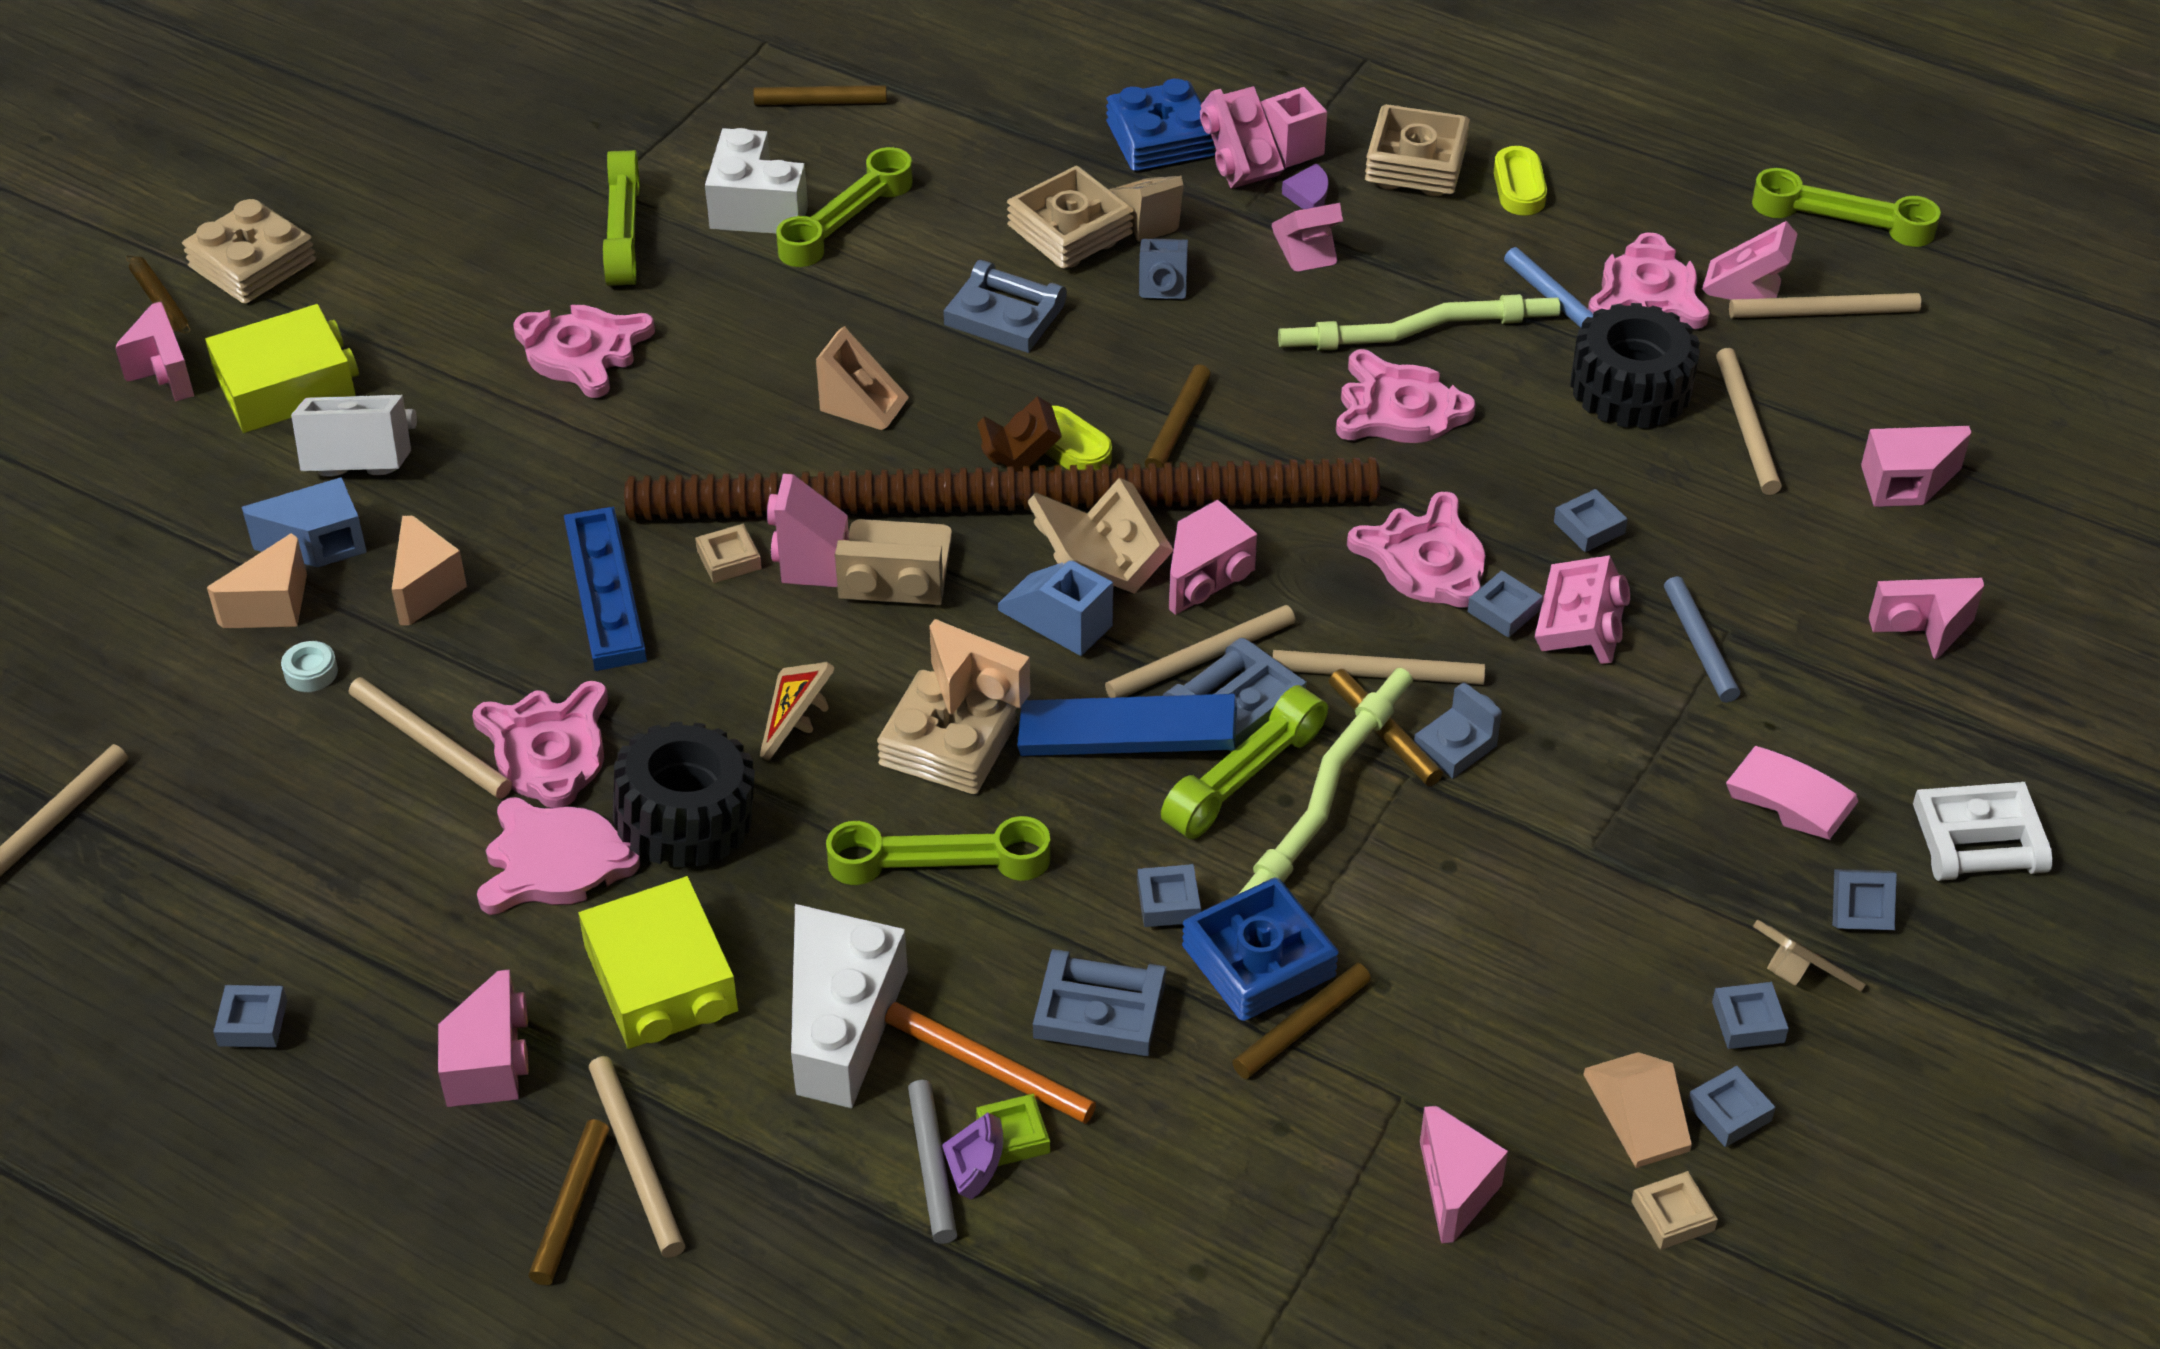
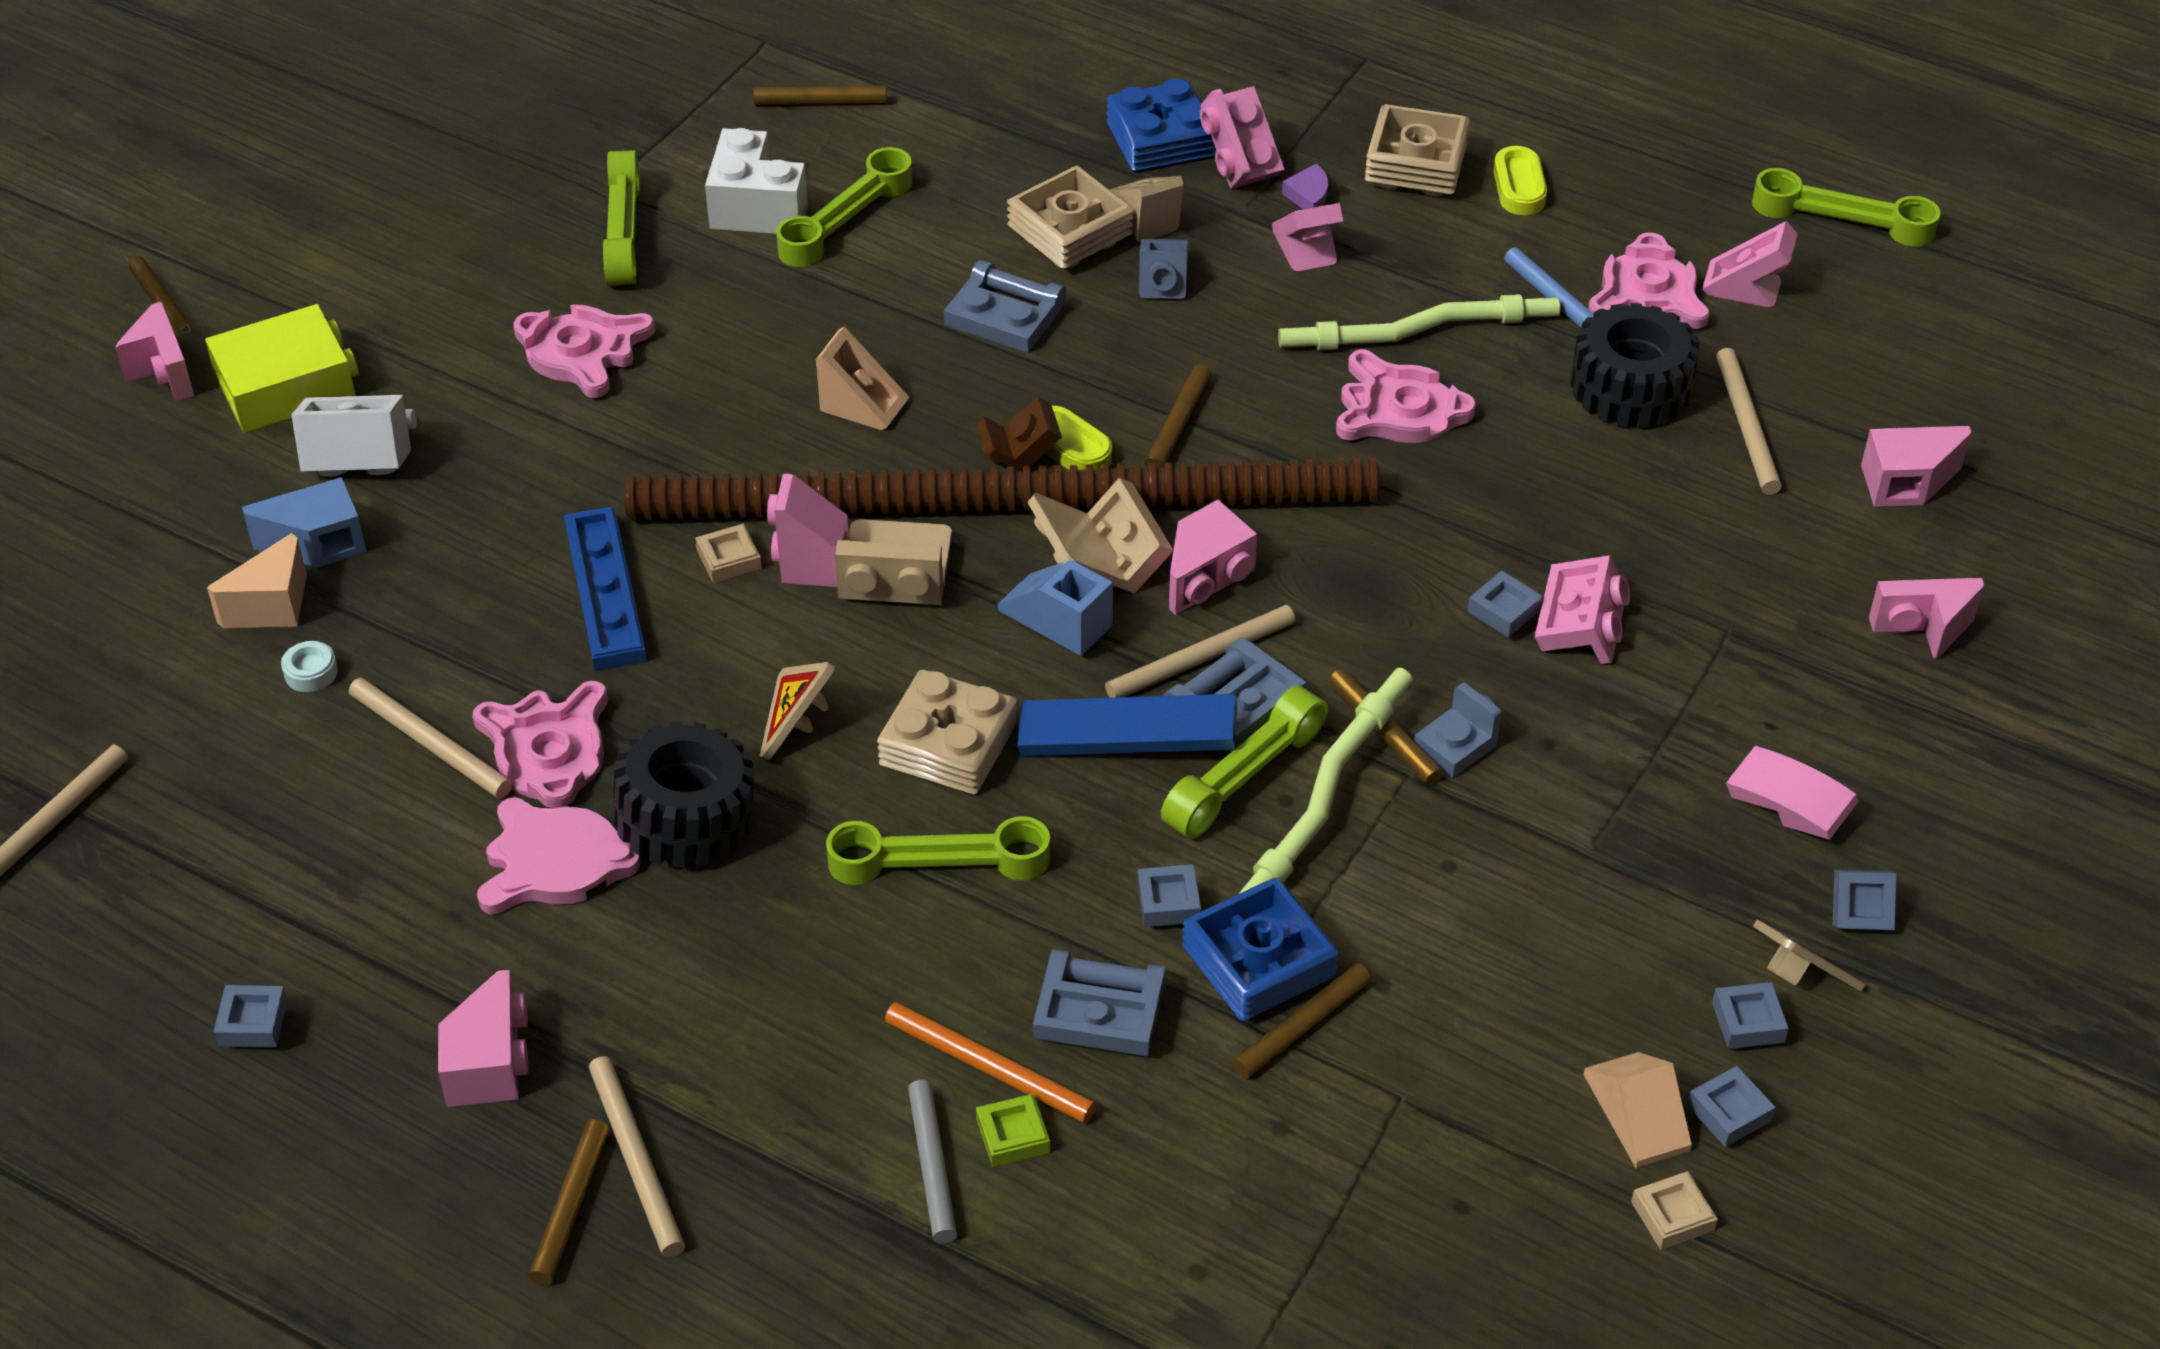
(249, 250): tan brick -> none
(425, 571): light nougat slope -> none
(658, 962): neon yellow brick -> none
(842, 988): white wedge -> none
(972, 662): light nougat slope -> none
(975, 1154): medium lavender tile -> none
(1296, 125): bright pink slope -> none
(1381, 666): tan bar -> none
(1426, 555): bright pink tile -> none
(1460, 1169): bright pink slope -> none
(1590, 520): sand blue plate -> none
(1702, 639): sand blue bar -> none
(1825, 305): tan bar -> none
(1982, 815): white plate -> none

